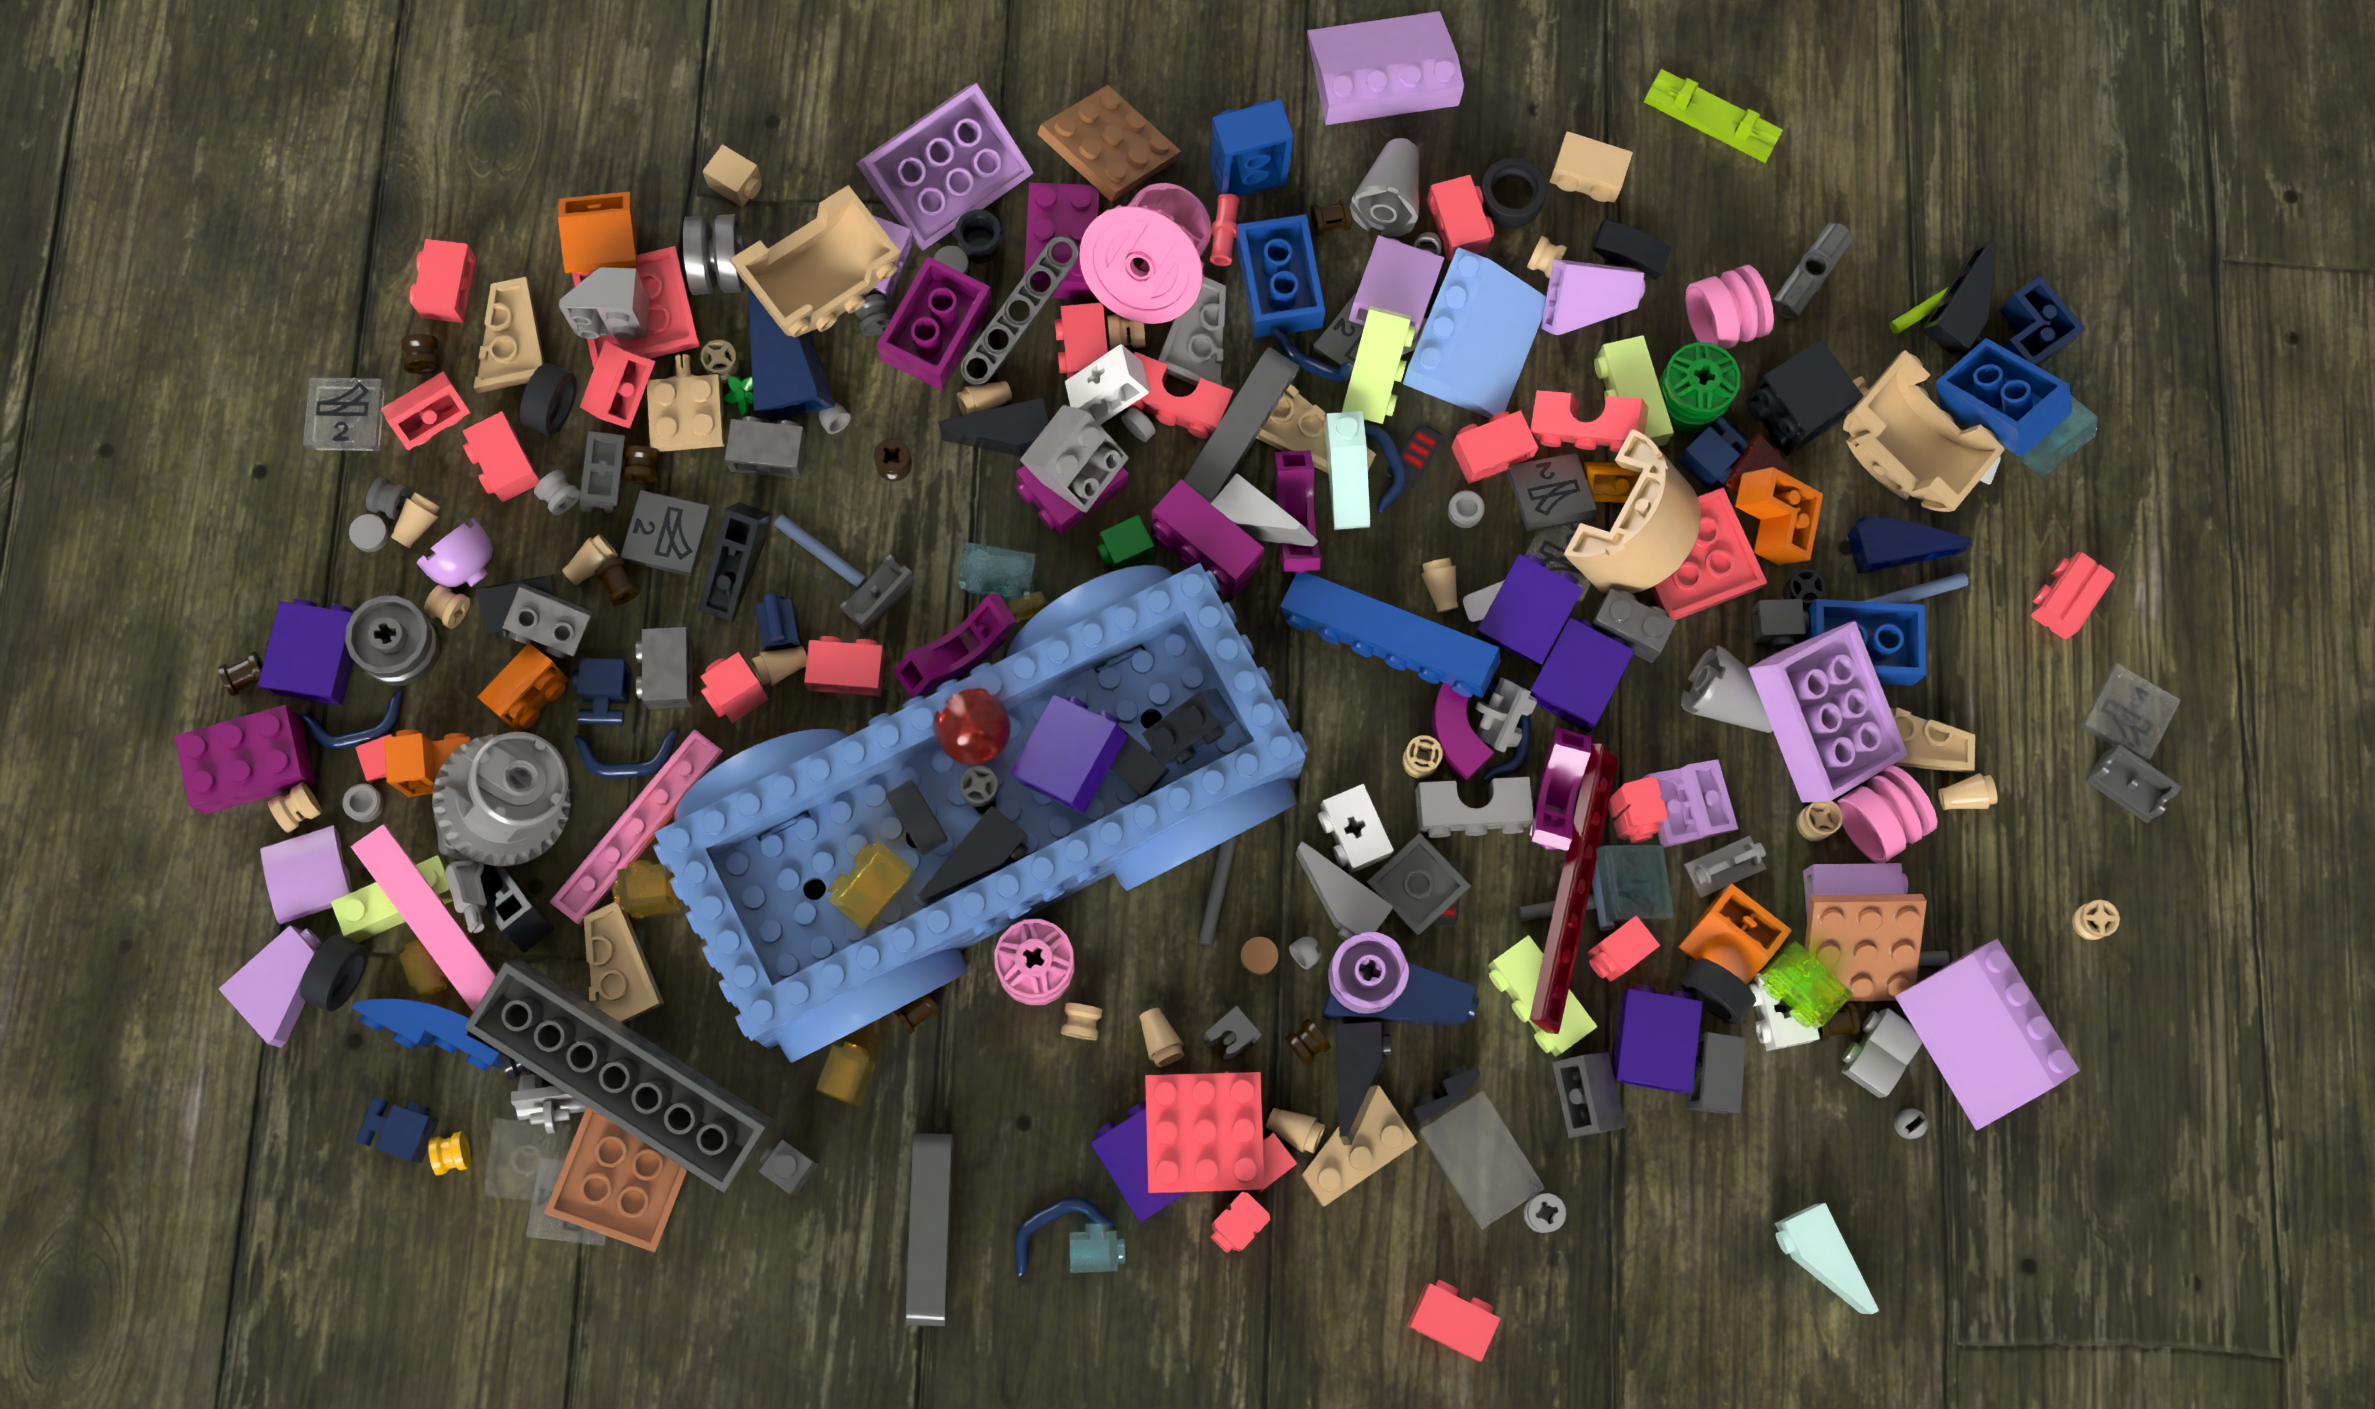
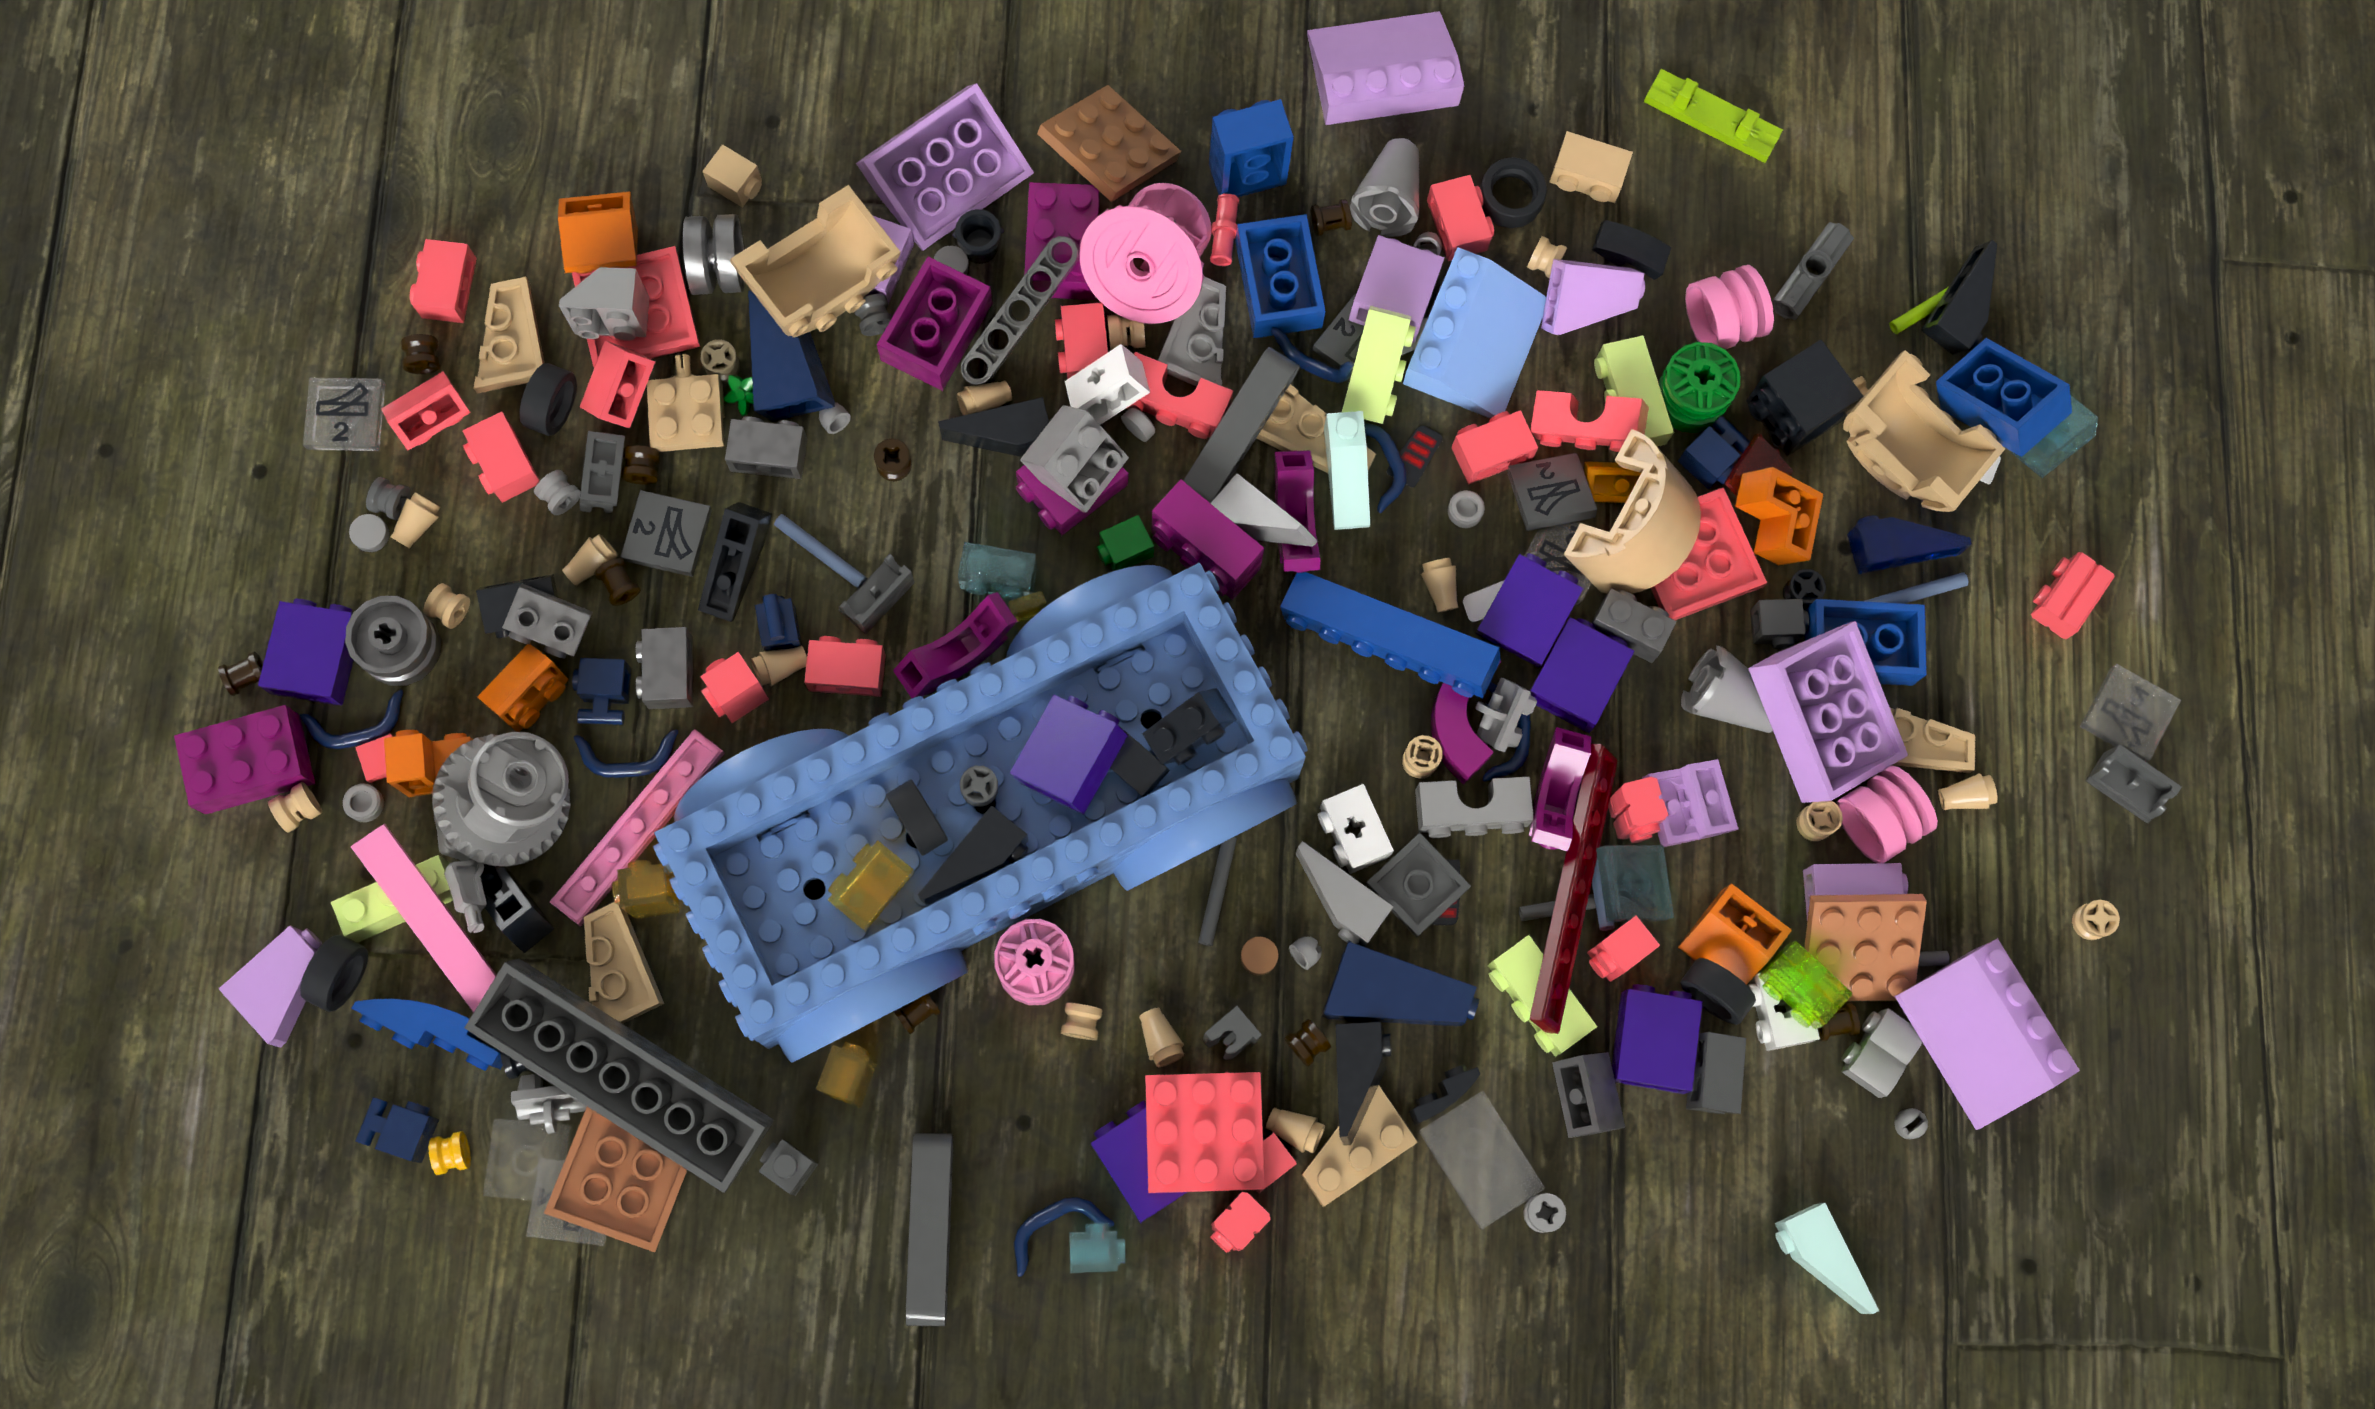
(305, 874): lavender slope -> none
(421, 970): clear yellow brick -> none
(459, 556): lavender cylinder -> none
(973, 727): clear red cylinder -> none
(1388, 965): lavender brick -> none
(1453, 1320): coral brick -> none
(1726, 866): light grey hinge -> none
(2041, 321): dark blue brick -> none

